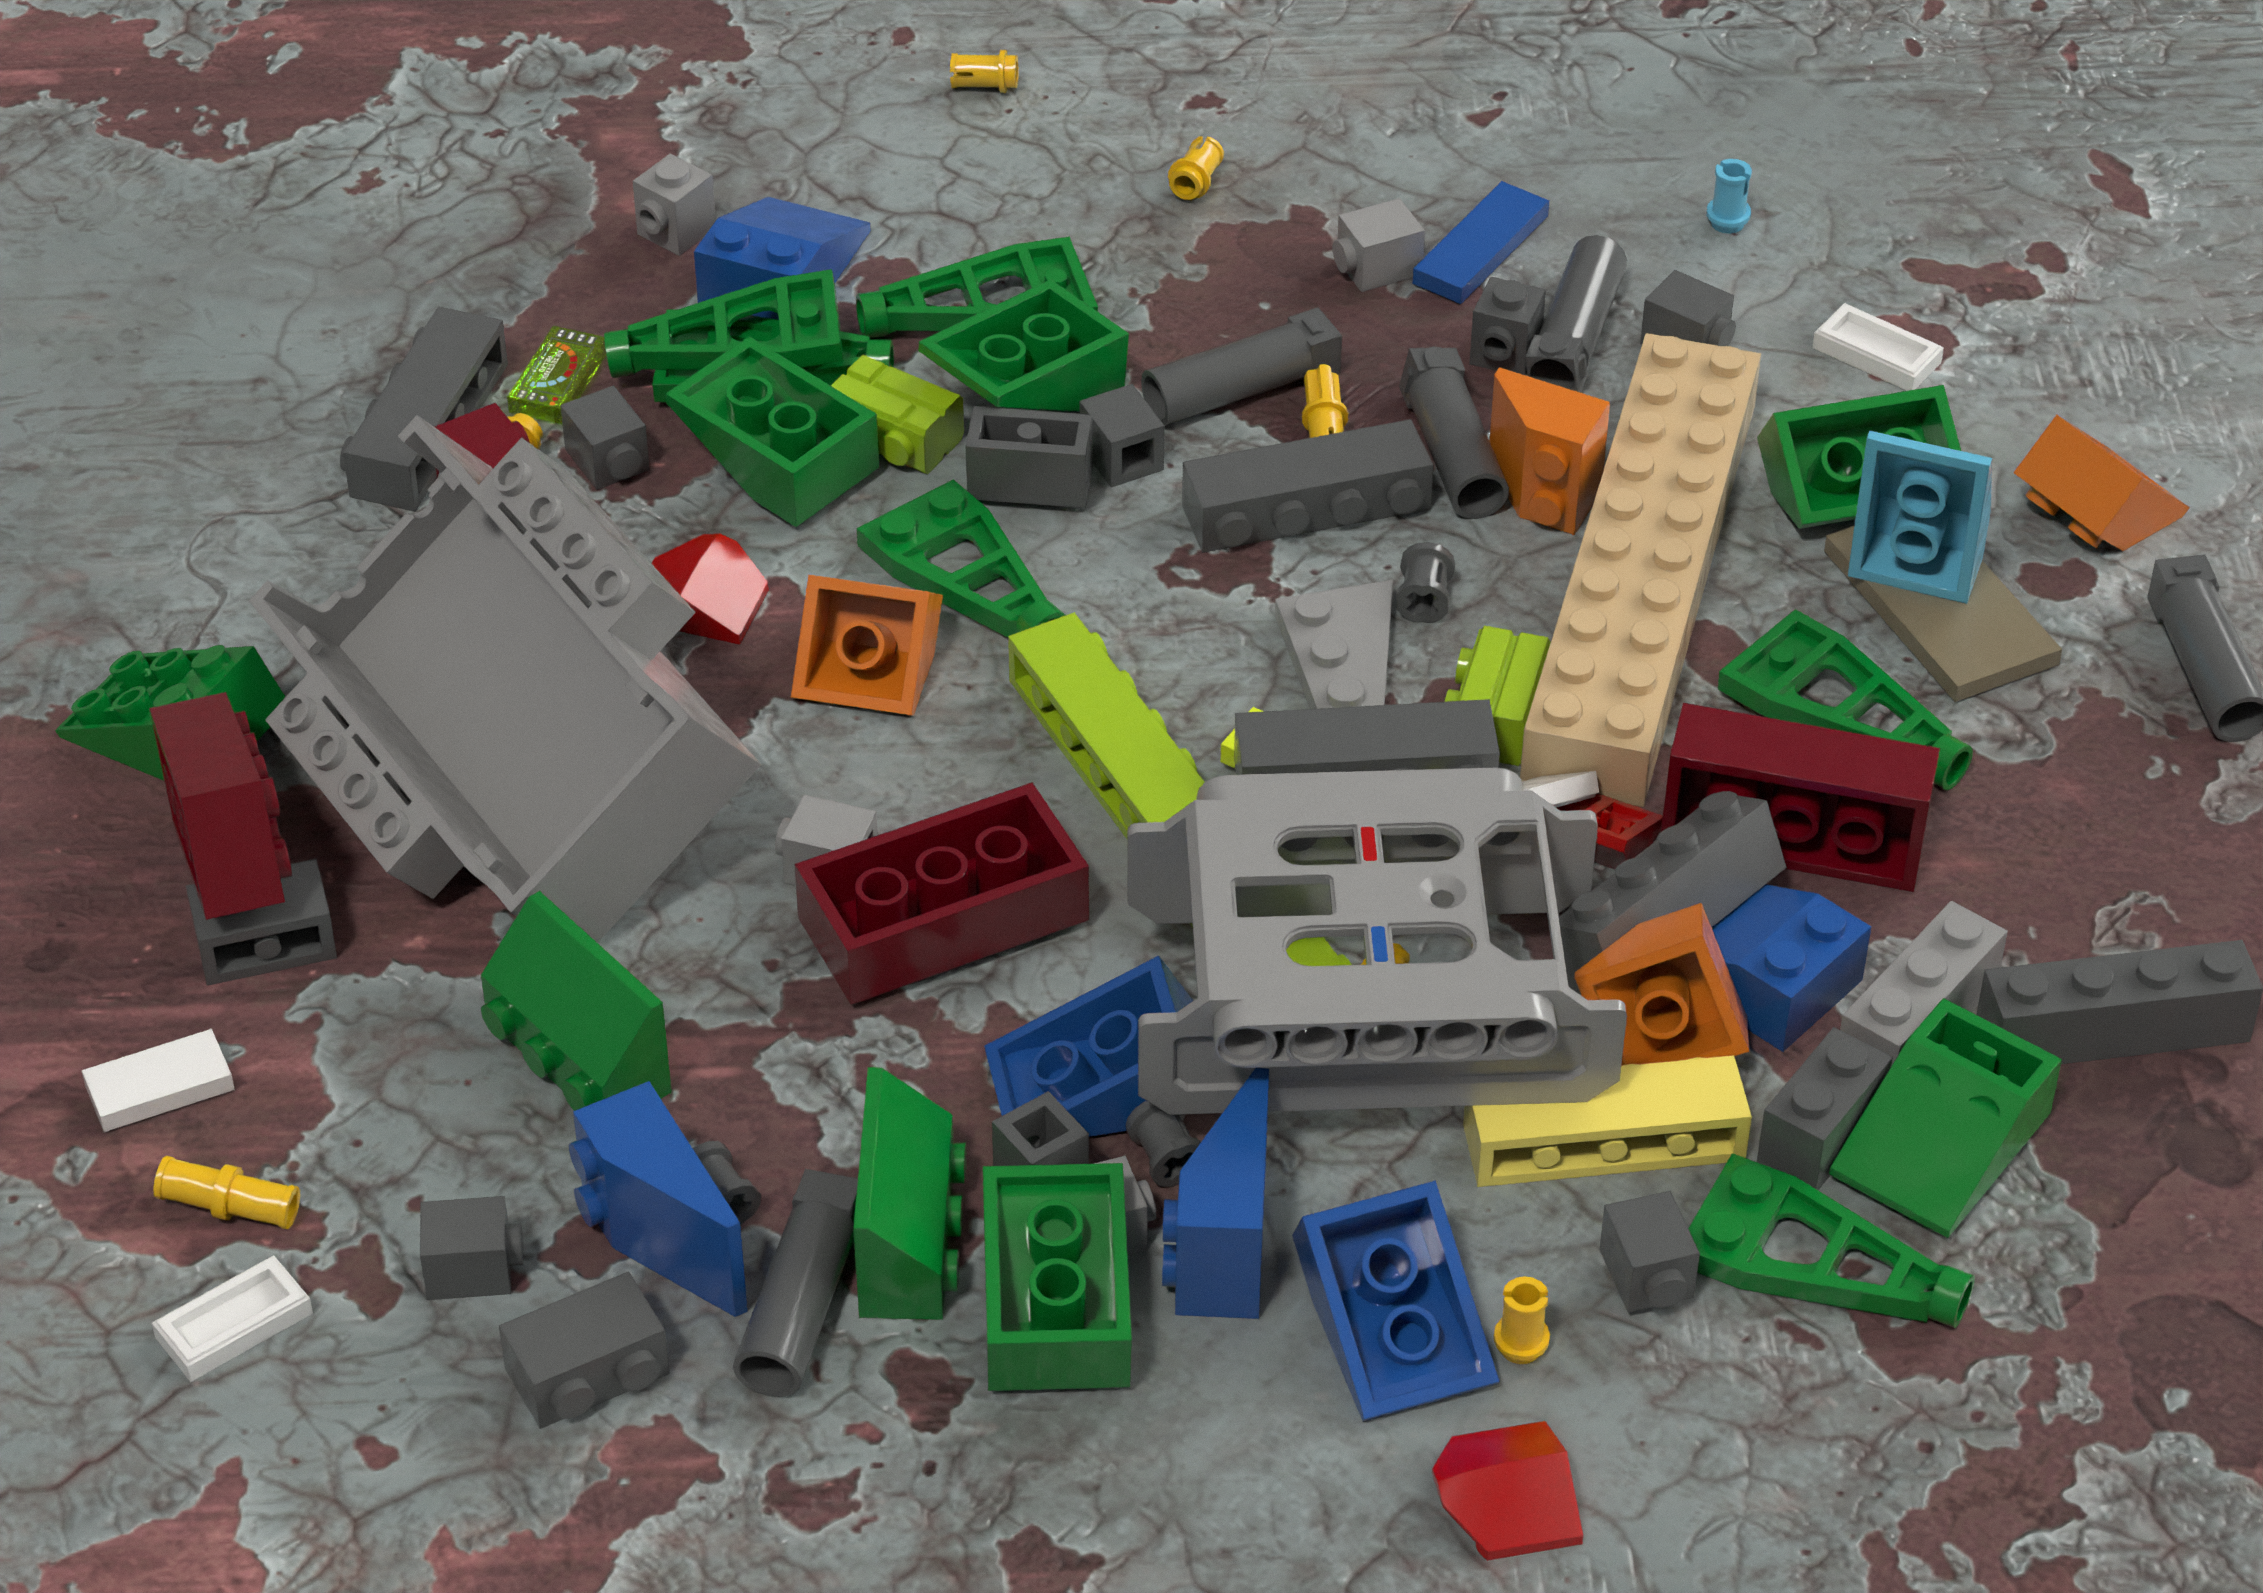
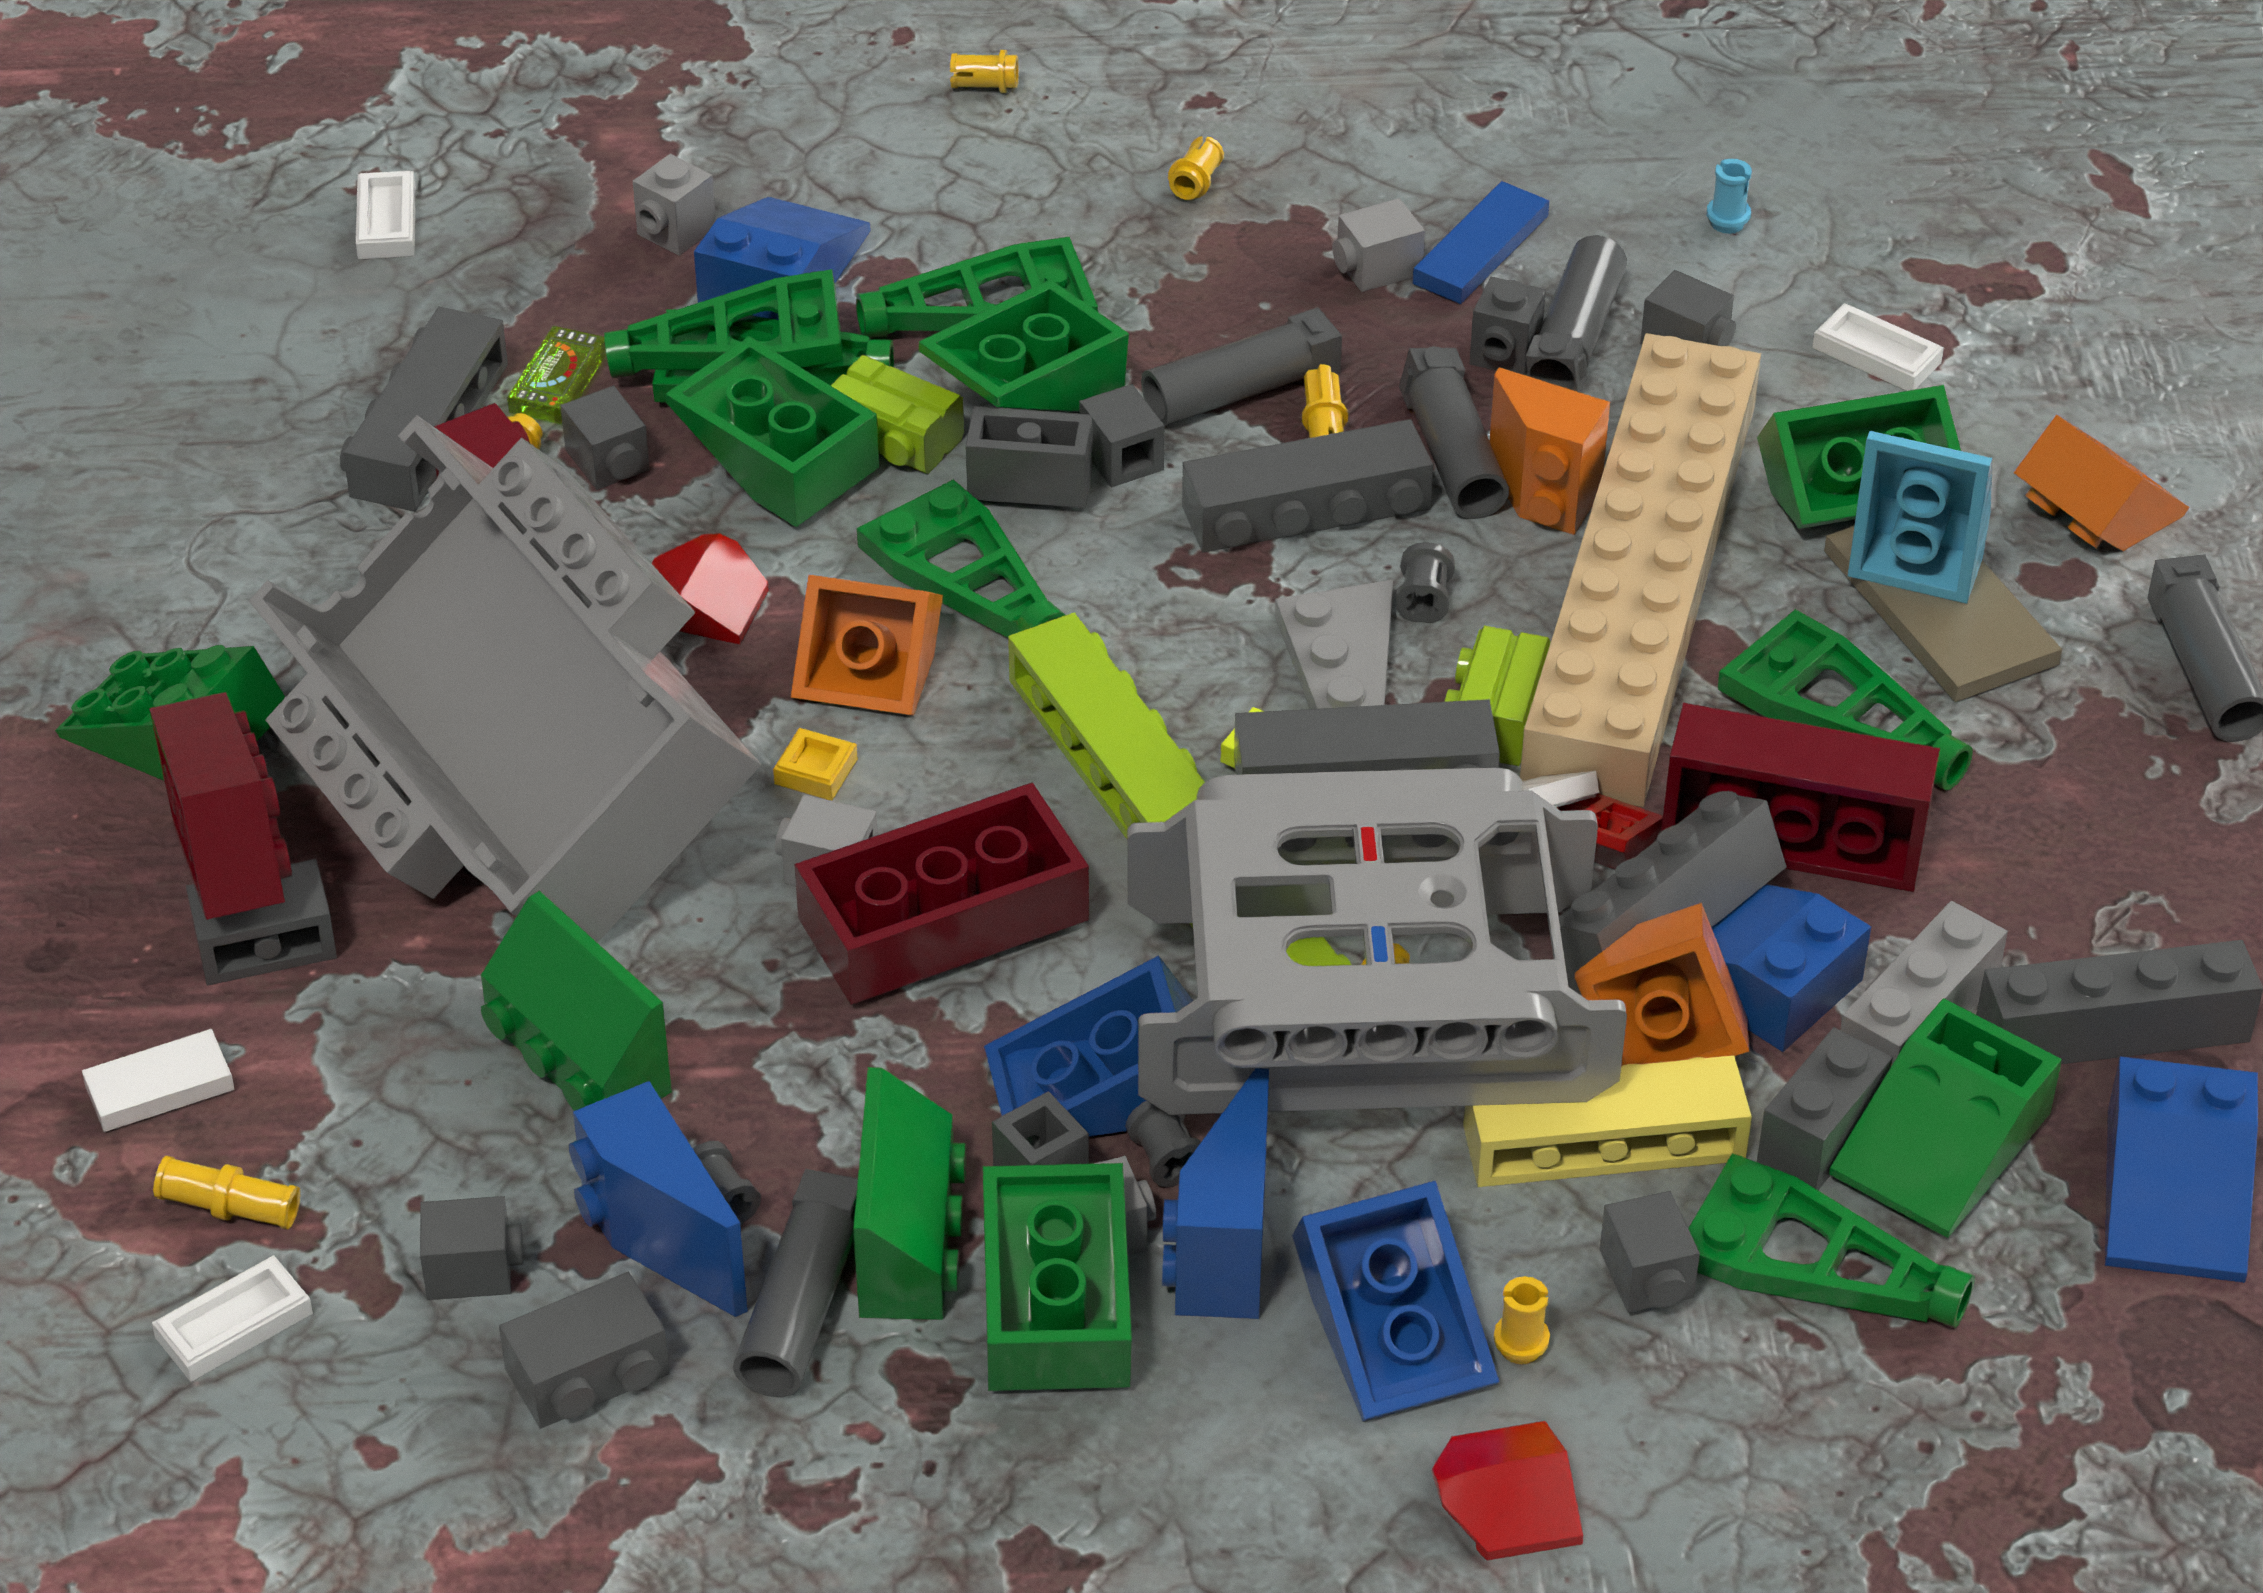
(385, 215): none -> white tile
(815, 764): none -> yellow tile
(2180, 1168): none -> blue slope

